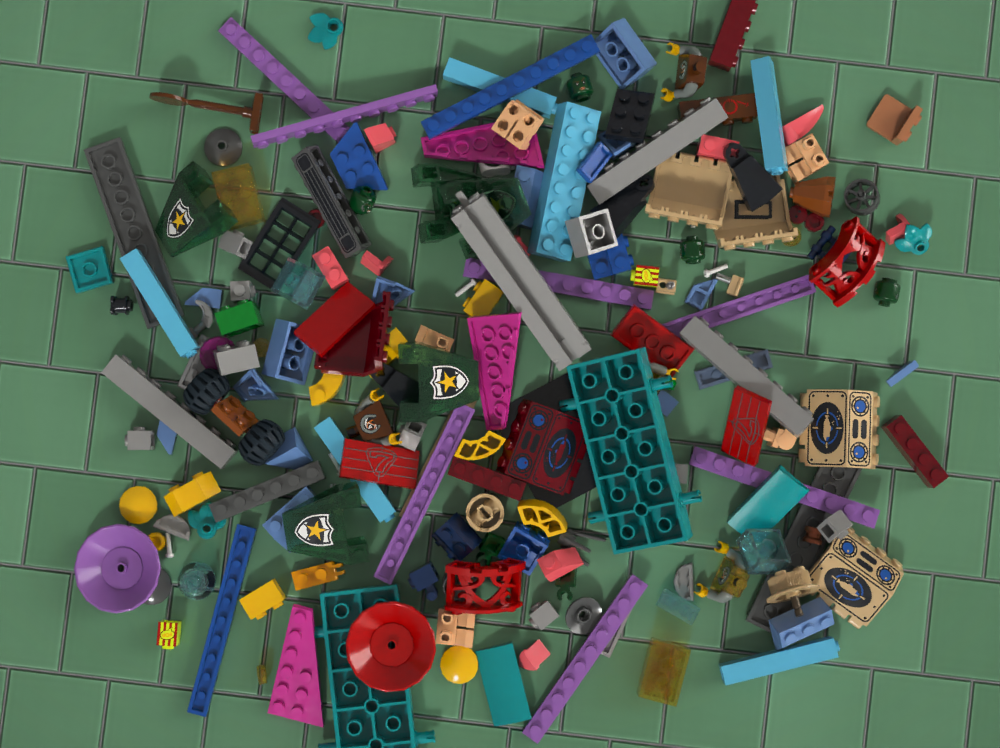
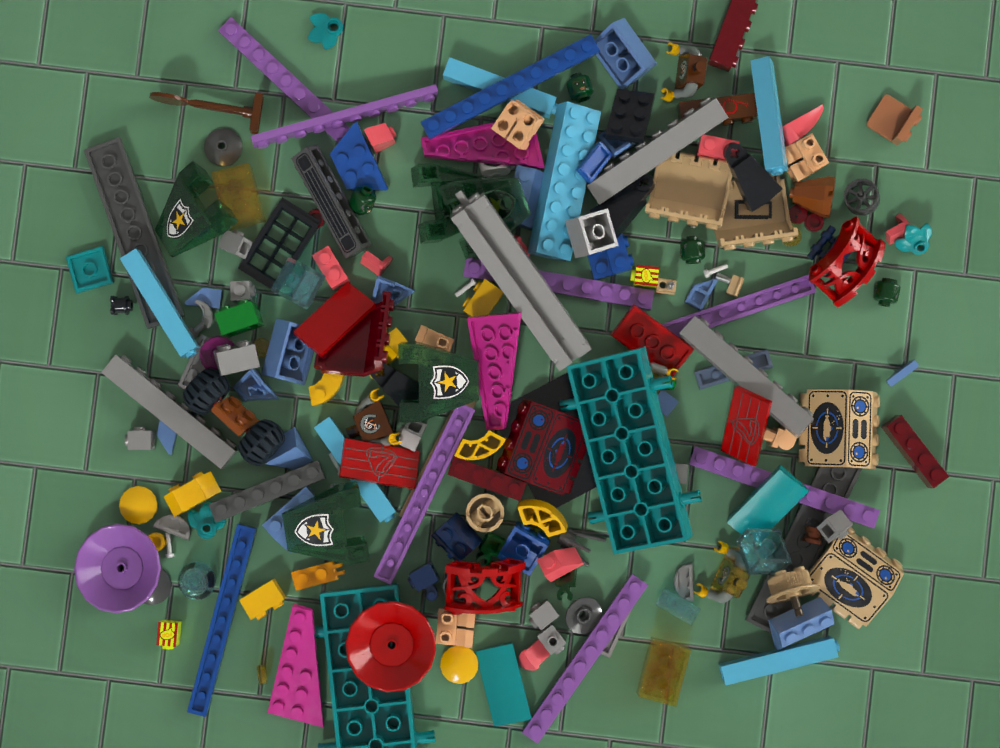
(551, 639): none -> light grey brick

